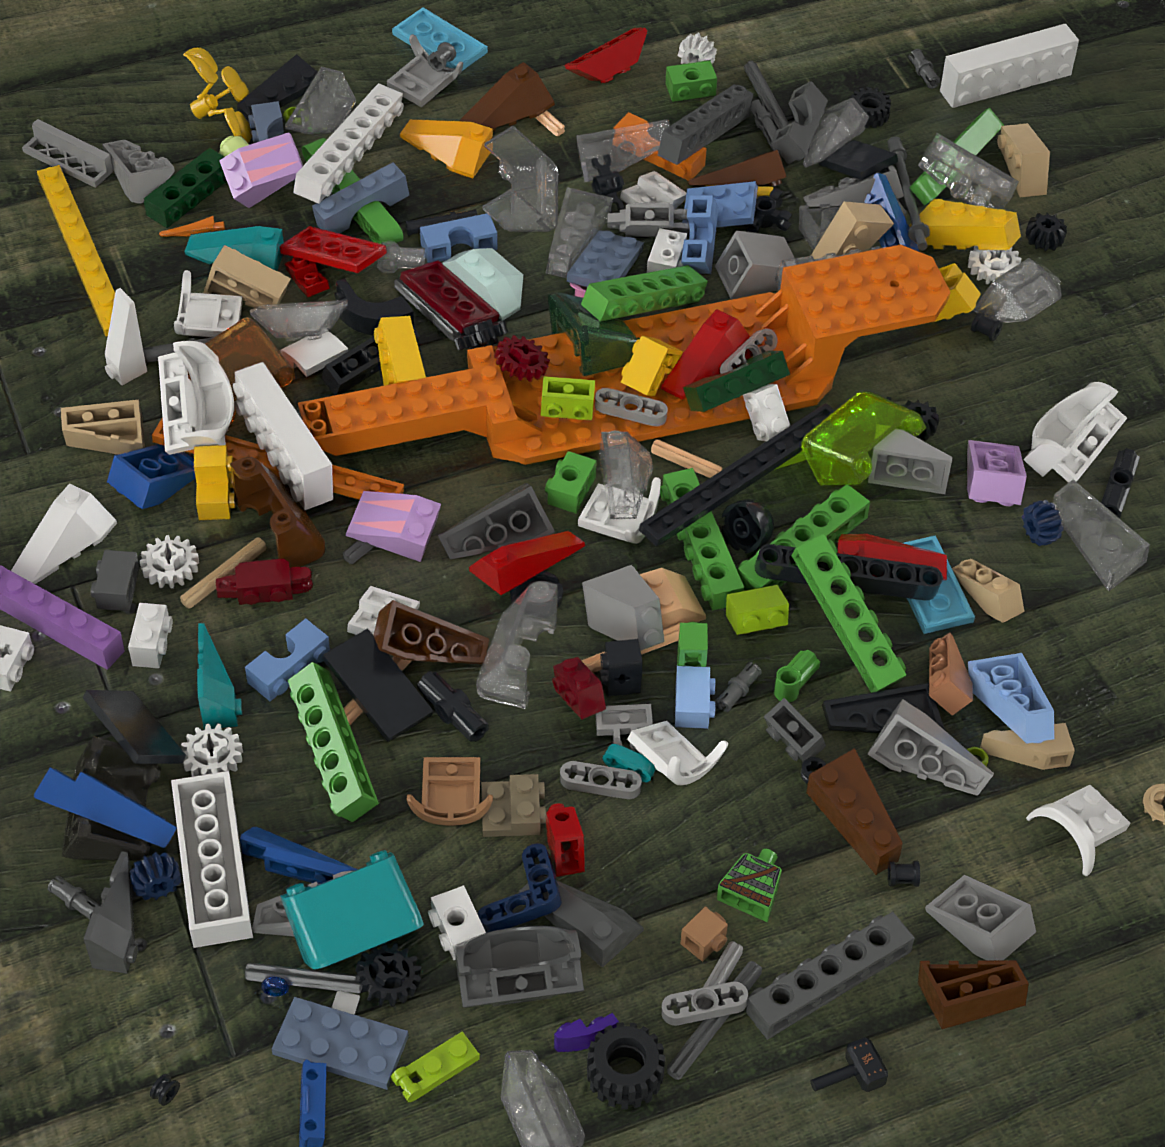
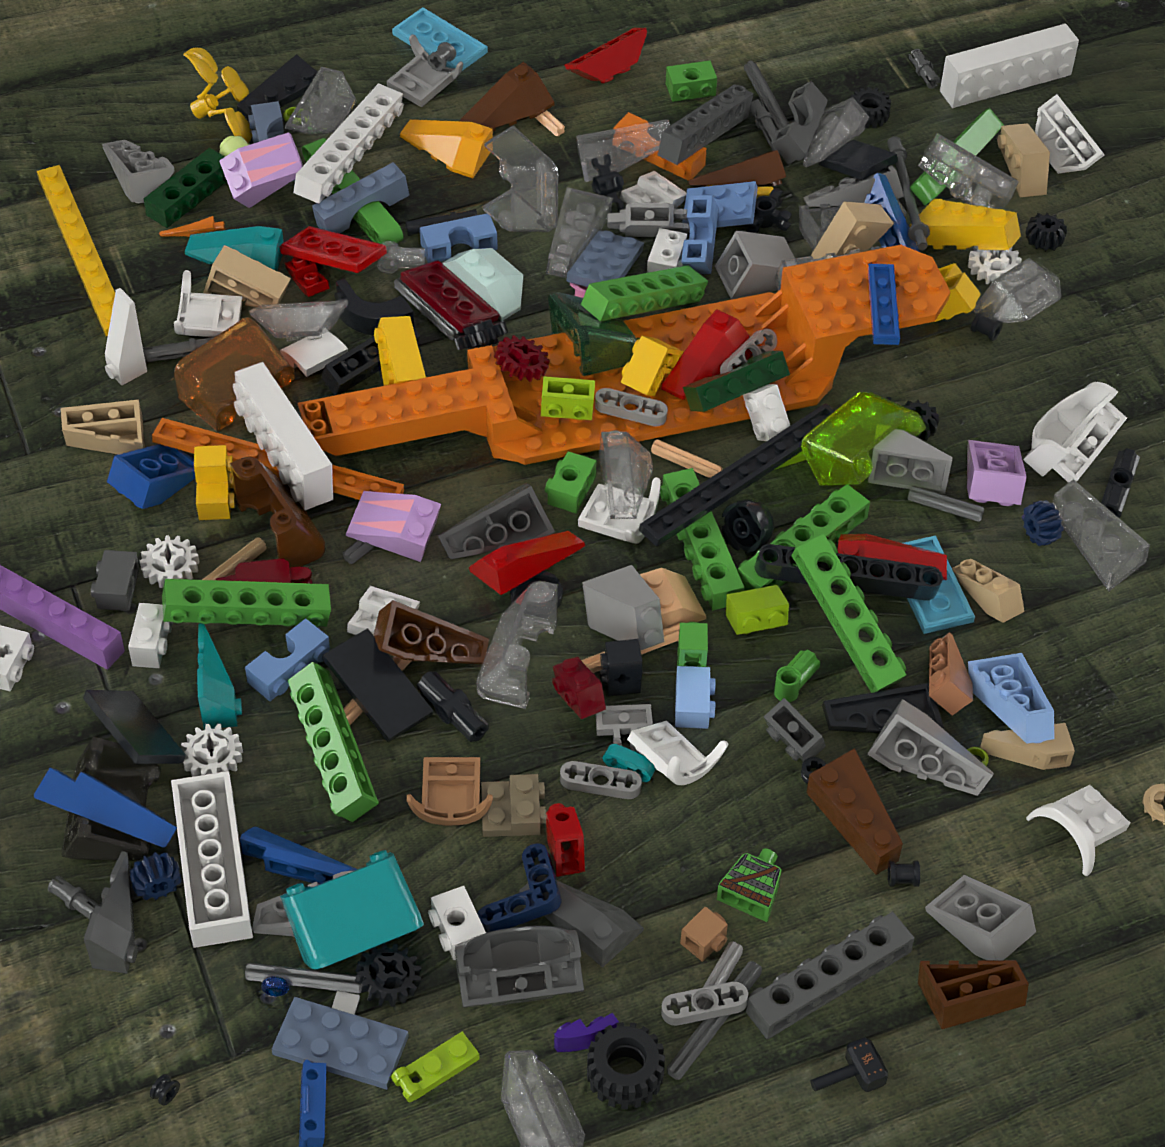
(67, 528): white wedge -> none
(73, 150): light grey fence -> none
(194, 409): white piece -> none
(245, 602): none -> bright green brick
(696, 49): white gear -> none
(738, 686): dark grey pin -> none
(883, 304): none -> blue tile
(945, 503): none -> dark grey axle
(1065, 138): none -> white wedge

